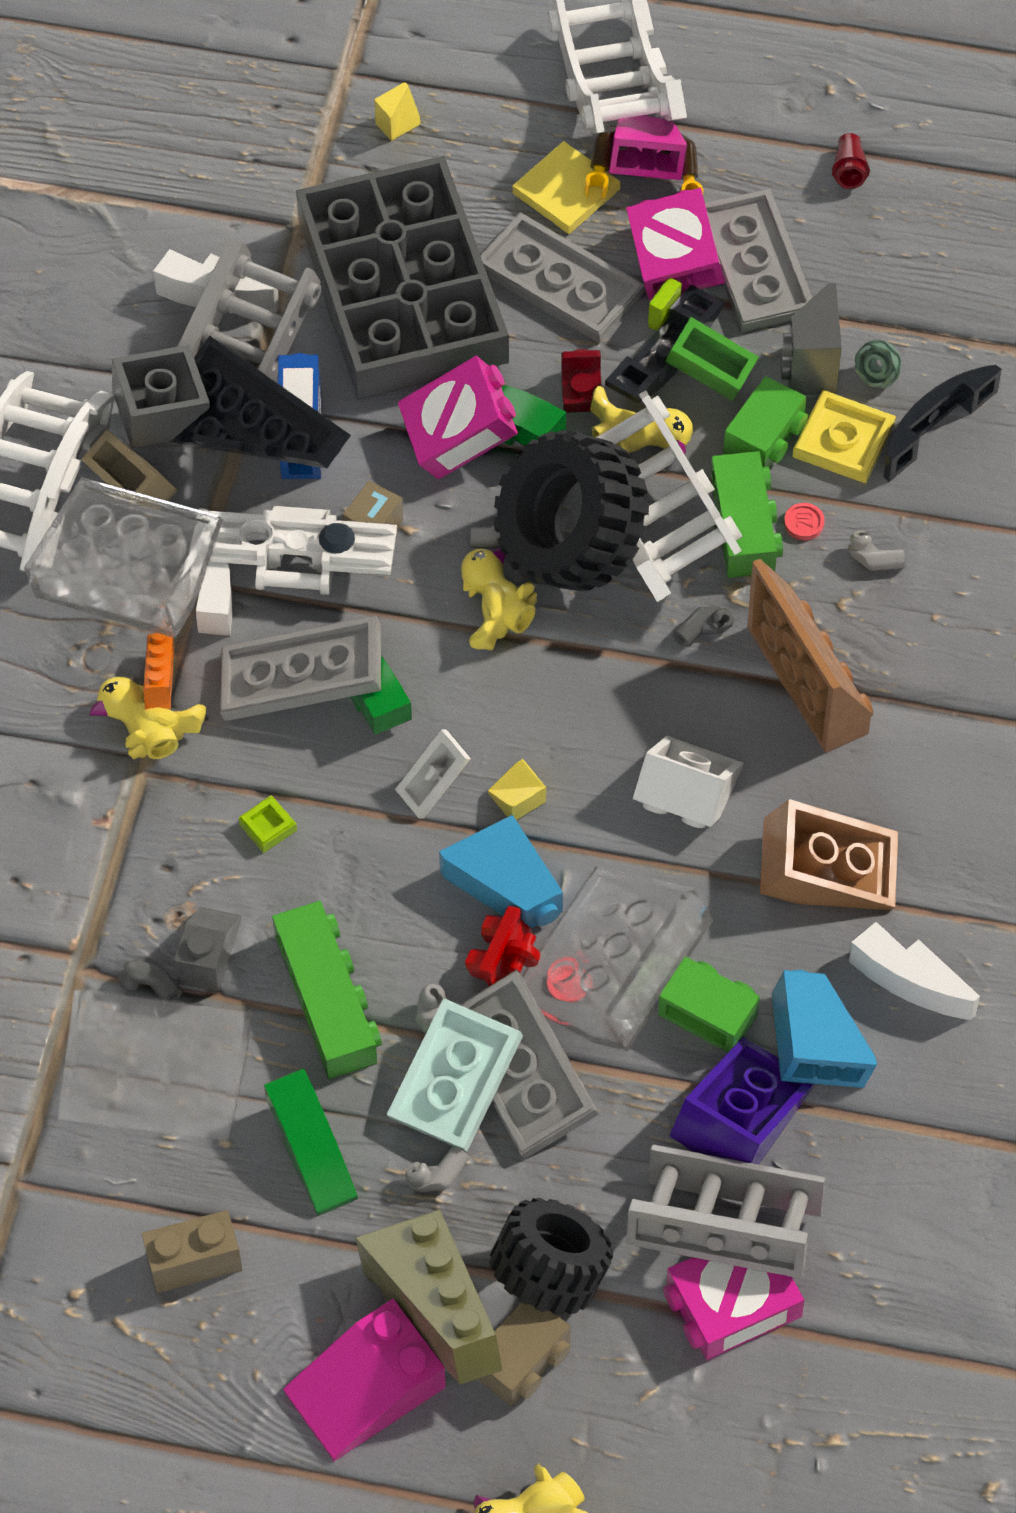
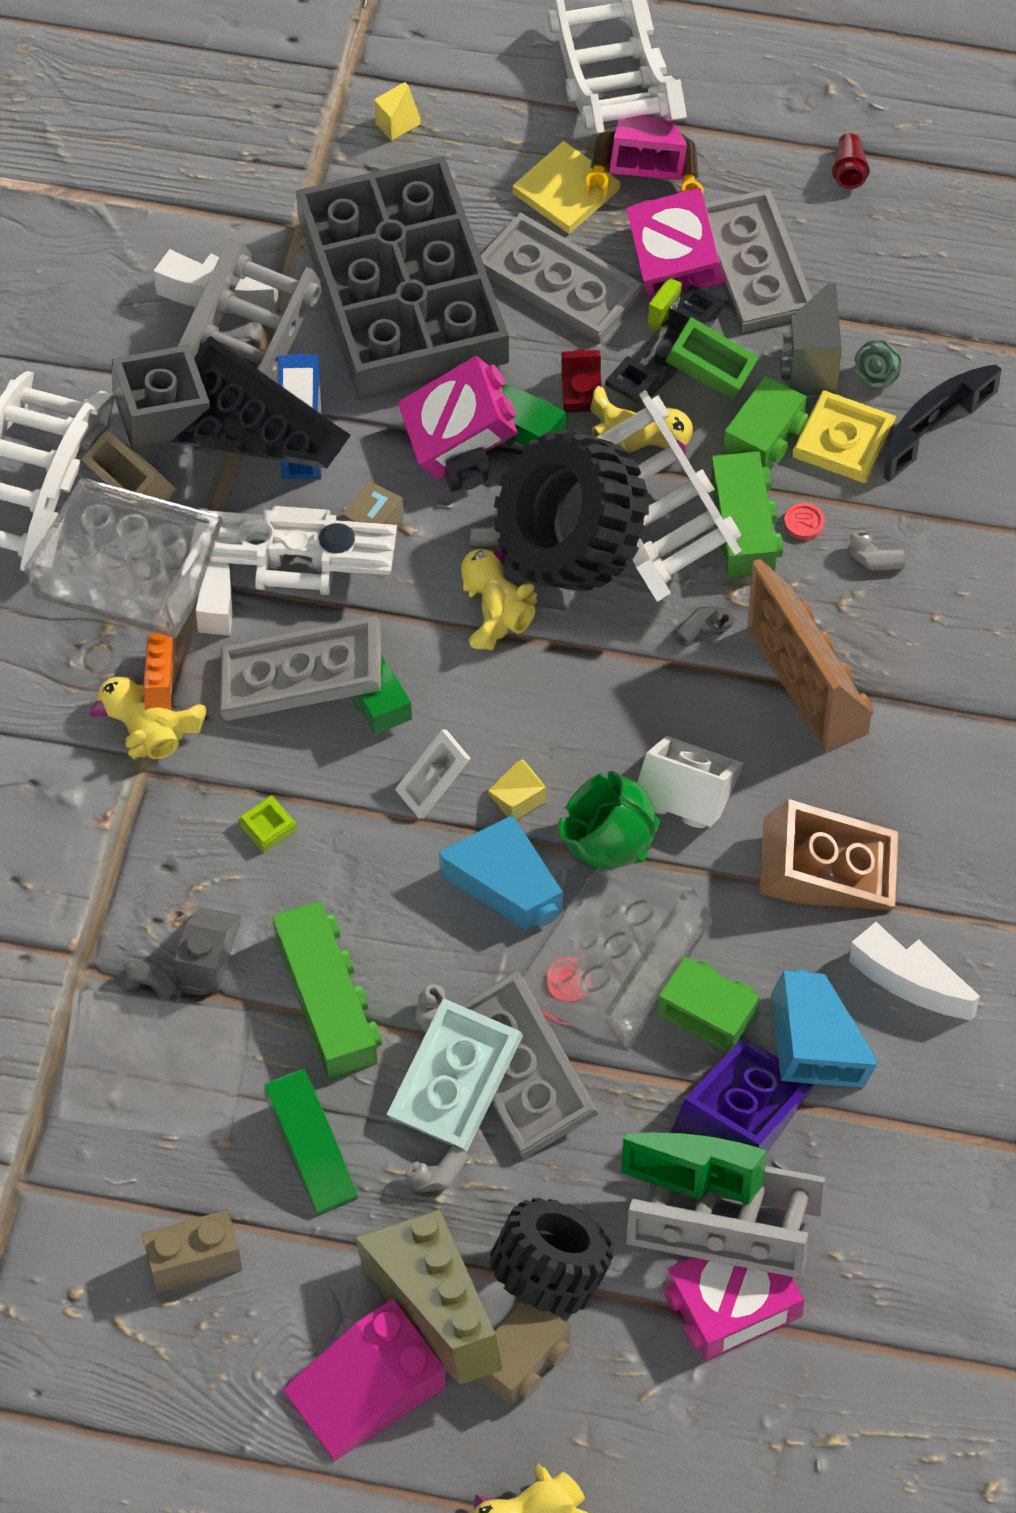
(467, 470): none -> black plate
(508, 950): red hips -> none
(609, 822): none -> green piece
(695, 1164): none -> green slope

